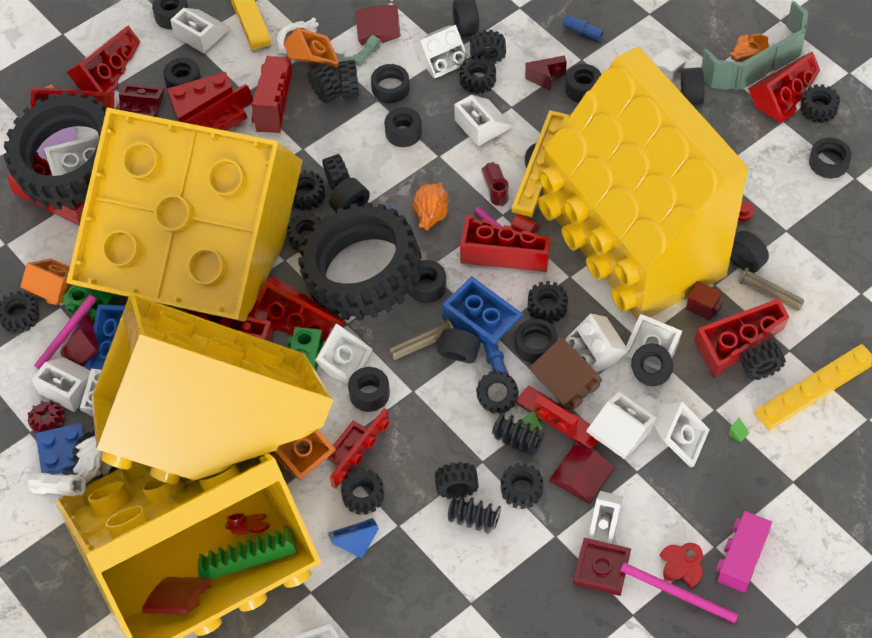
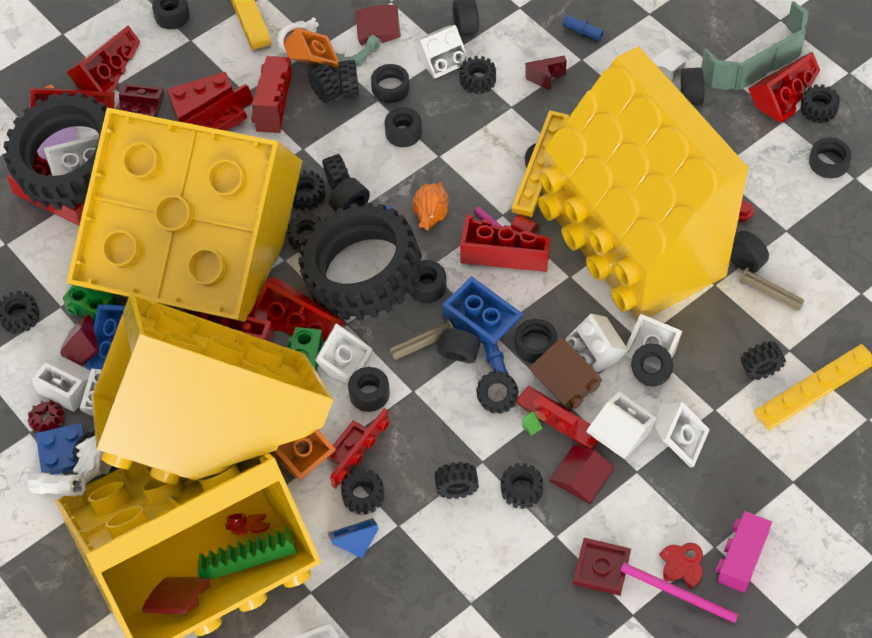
(46, 280): orange slope -> none
(65, 332): dark pink piece -> none
(181, 67): black tyre -> none
(197, 28): white slope -> none
(473, 514): black piece -> none
(480, 119): white slope -> none
(488, 39): black tyre -> none
(496, 184): dark red piece -> none
(516, 434): black piece -> none
(547, 291): black tyre -> none
(580, 74): black tyre -> none
(605, 517): white slope -> none
(704, 301): dark red brick -> none
(727, 339): red wedge -> none
(738, 431): bright green piece -> none
(749, 46): orange hair -> none

